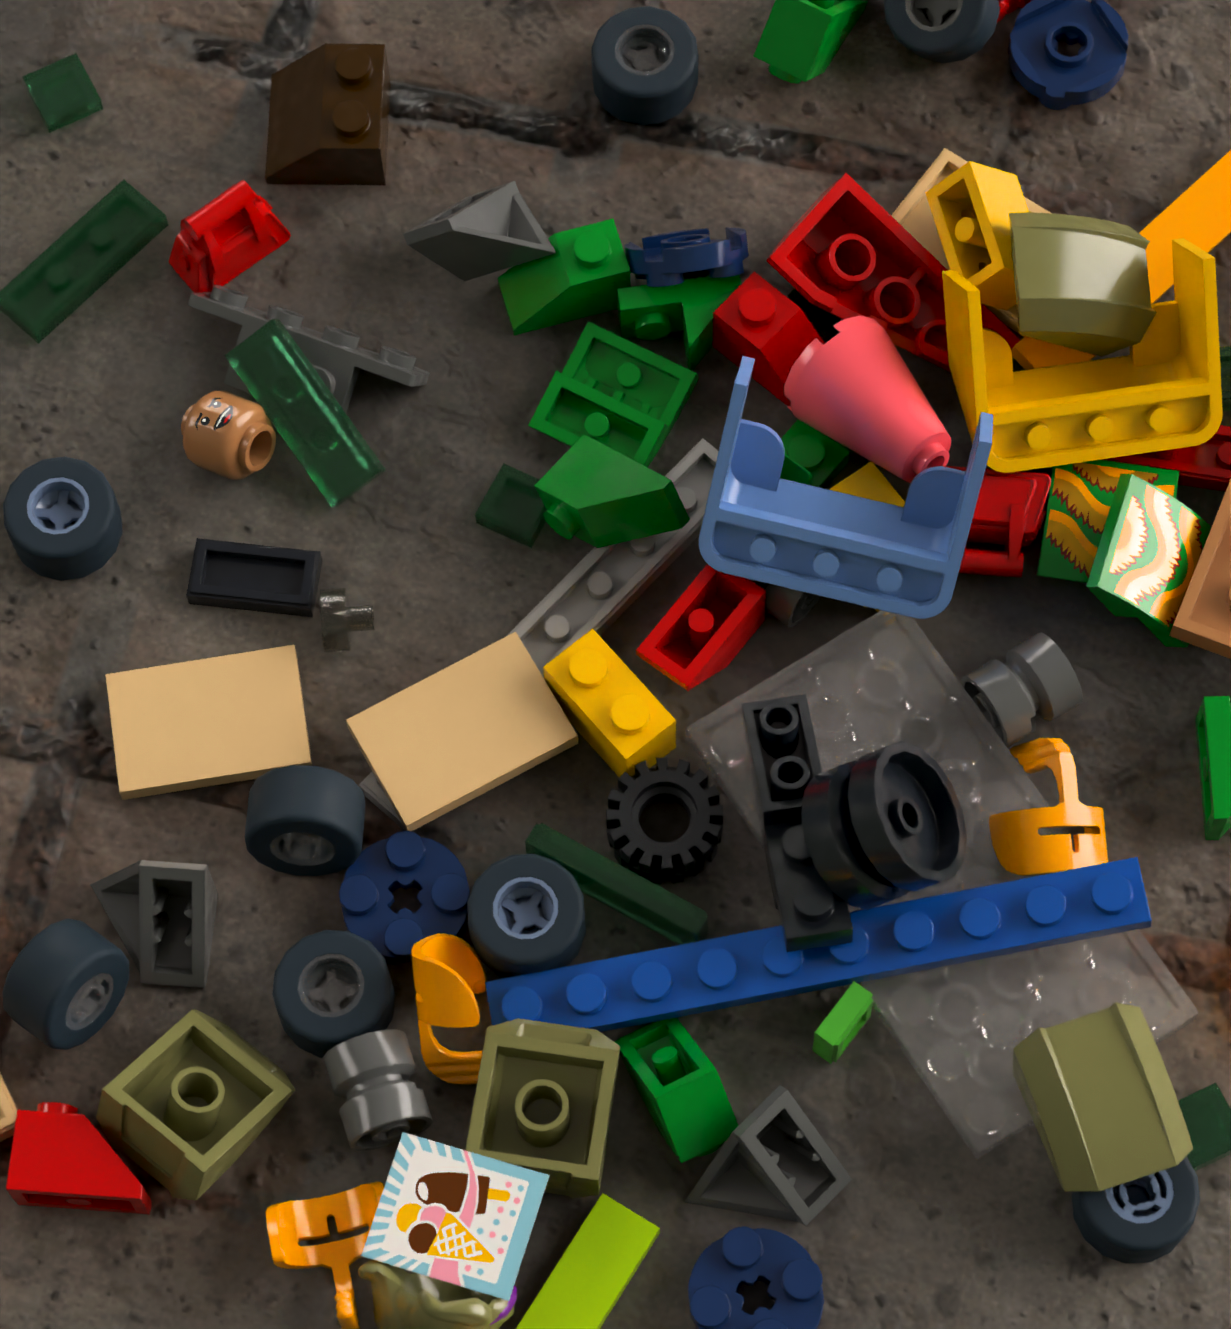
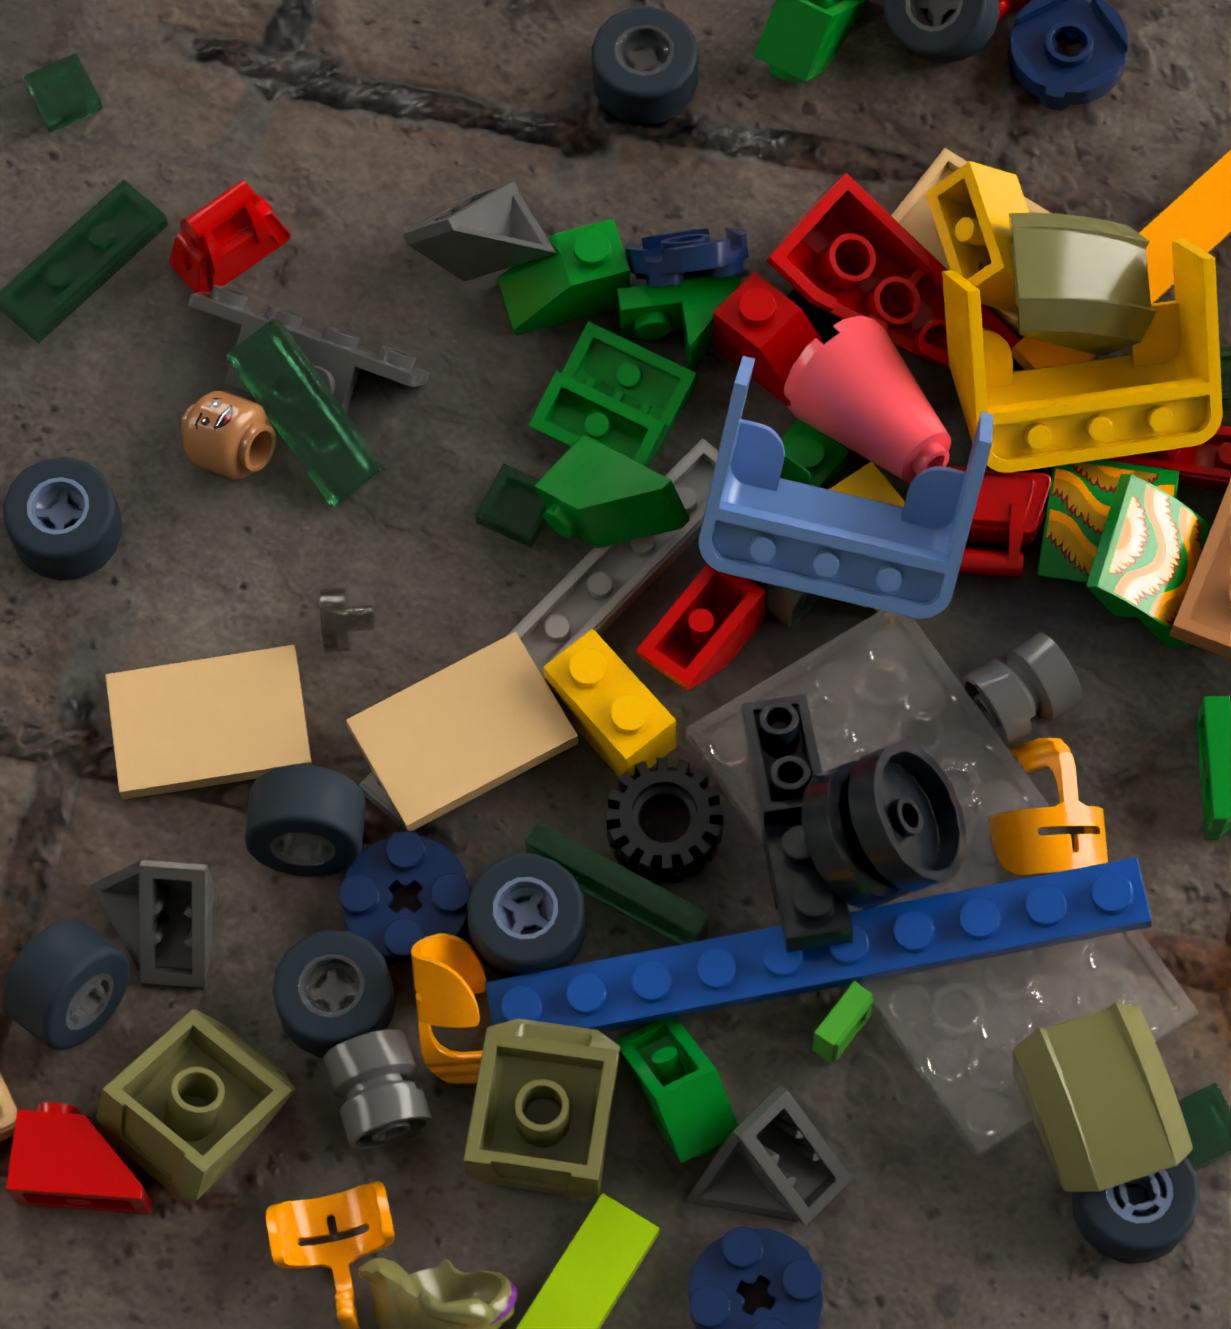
(254, 577): black tile -> none
(330, 117): dark brown slope -> none
(455, 1216): sticker -> none

